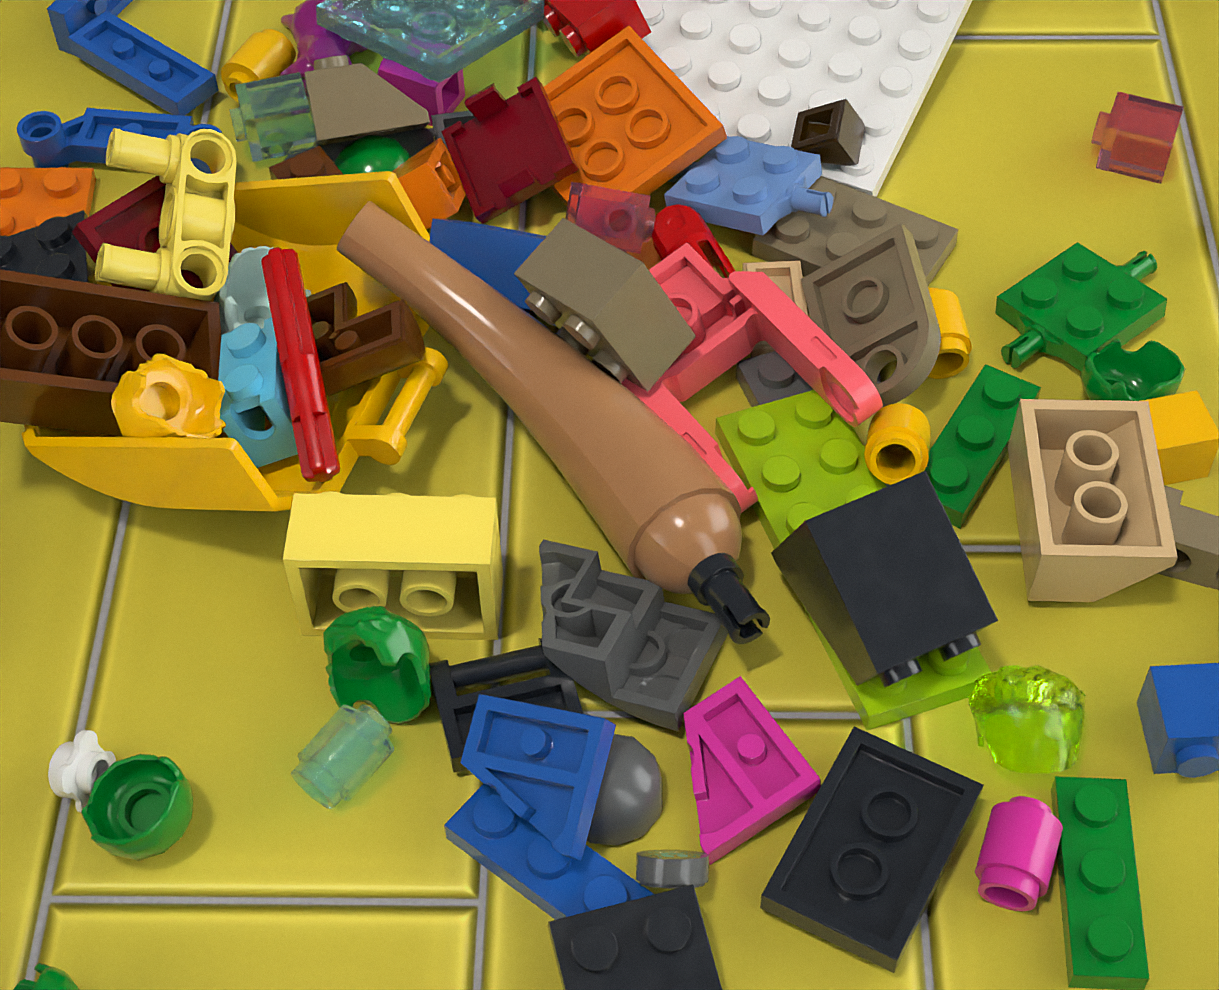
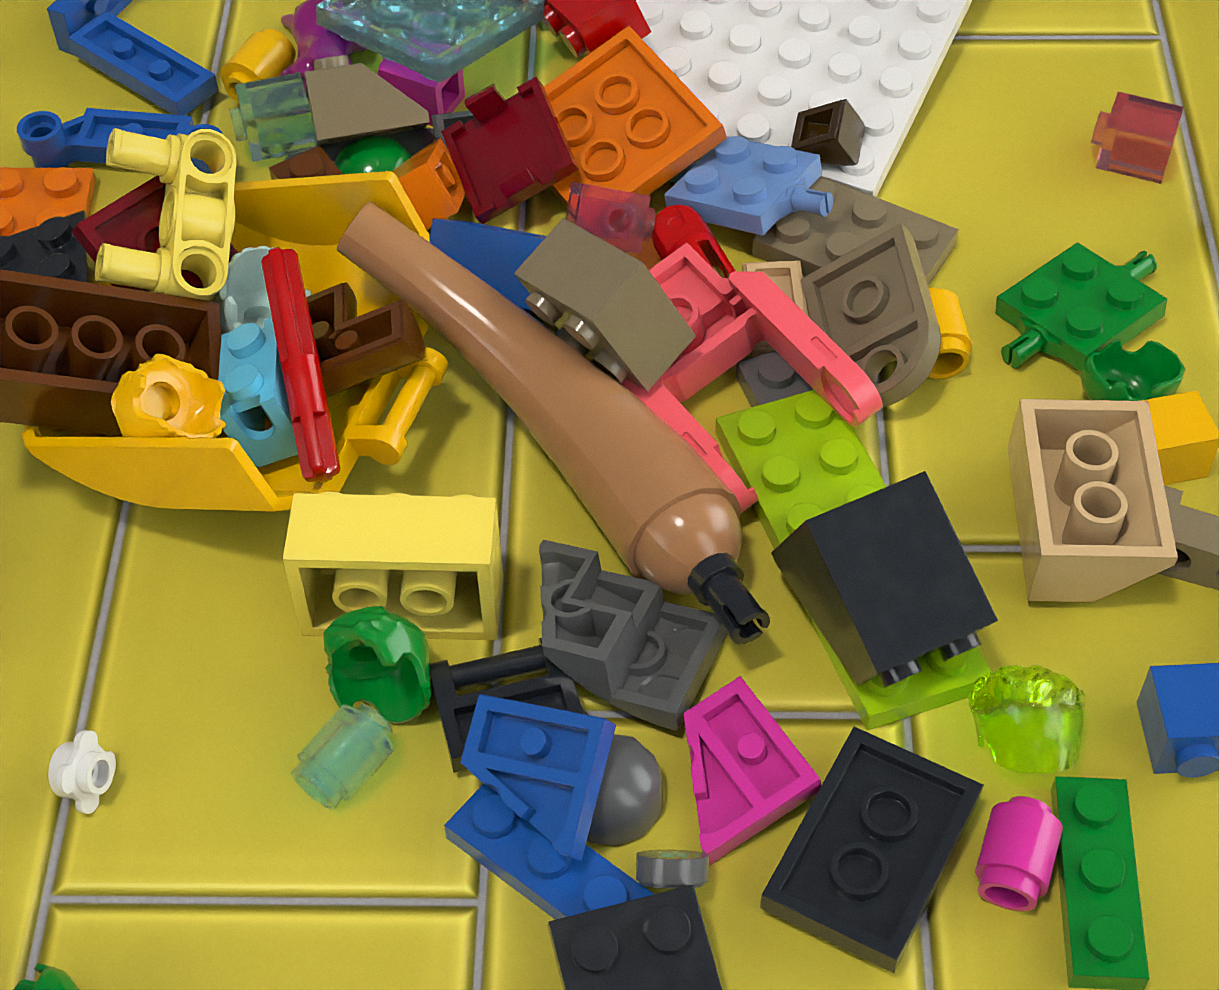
(139, 807): green hair -> none
(897, 443): yellow brick -> none
(976, 440): green plate -> none

